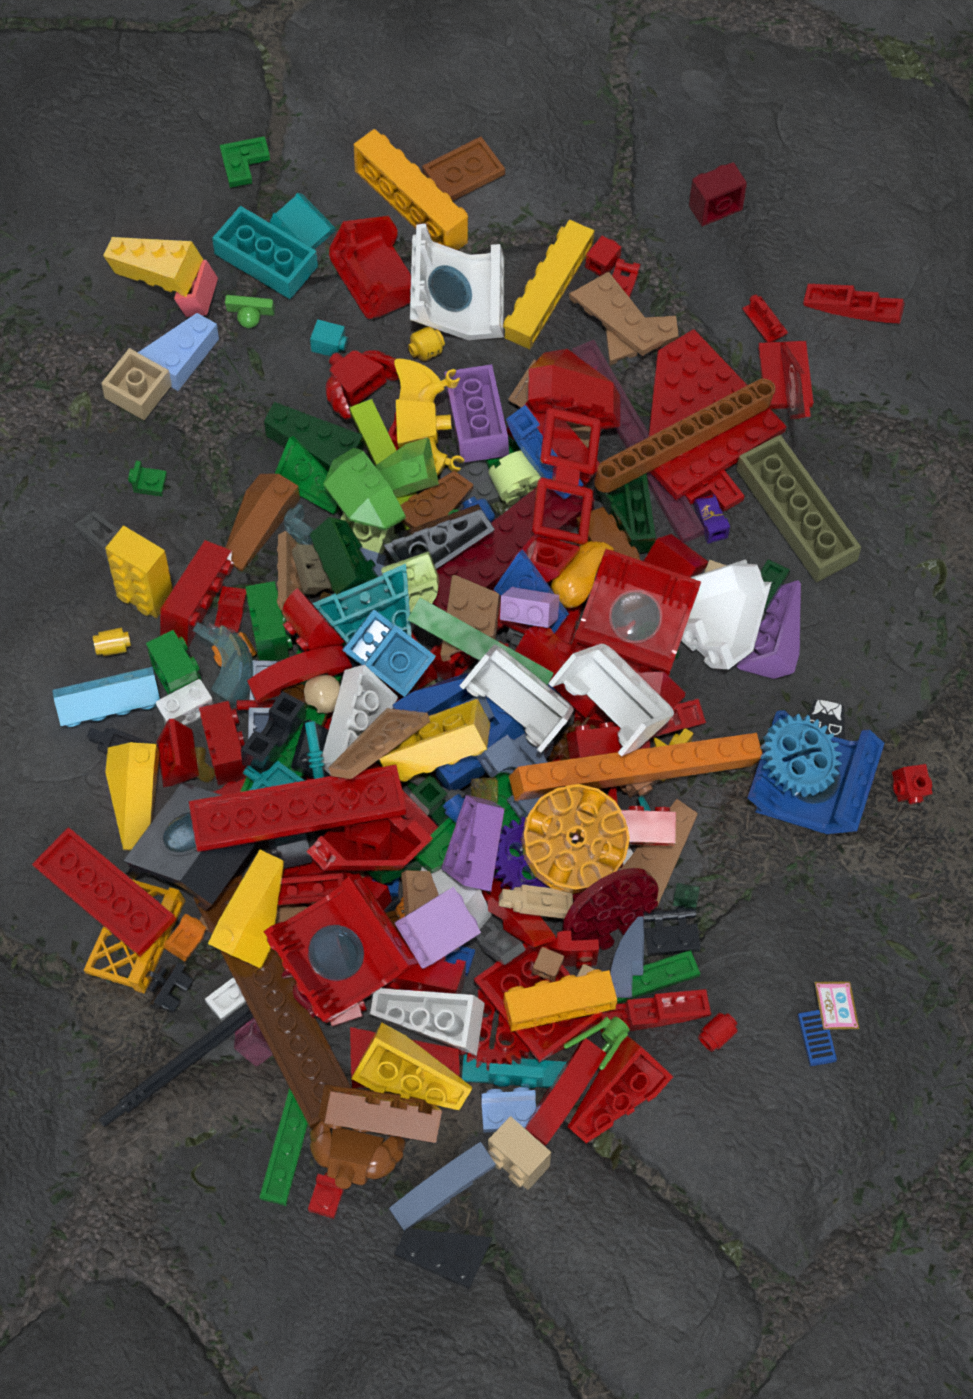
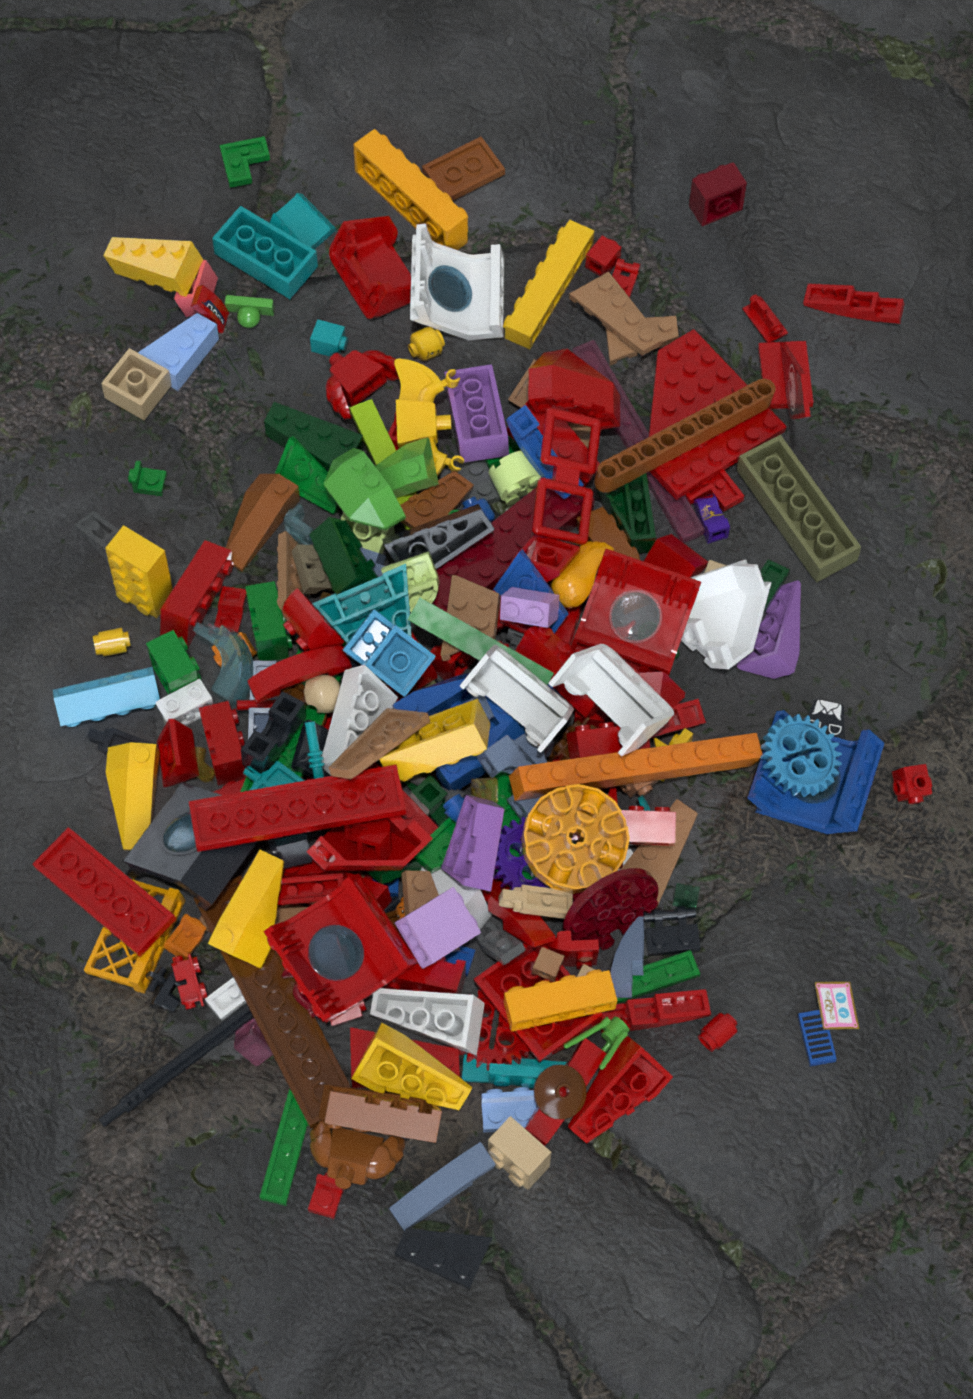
(187, 970): none -> red hinge
(210, 307): none -> red slope
(547, 1092): none -> reddish brown dish

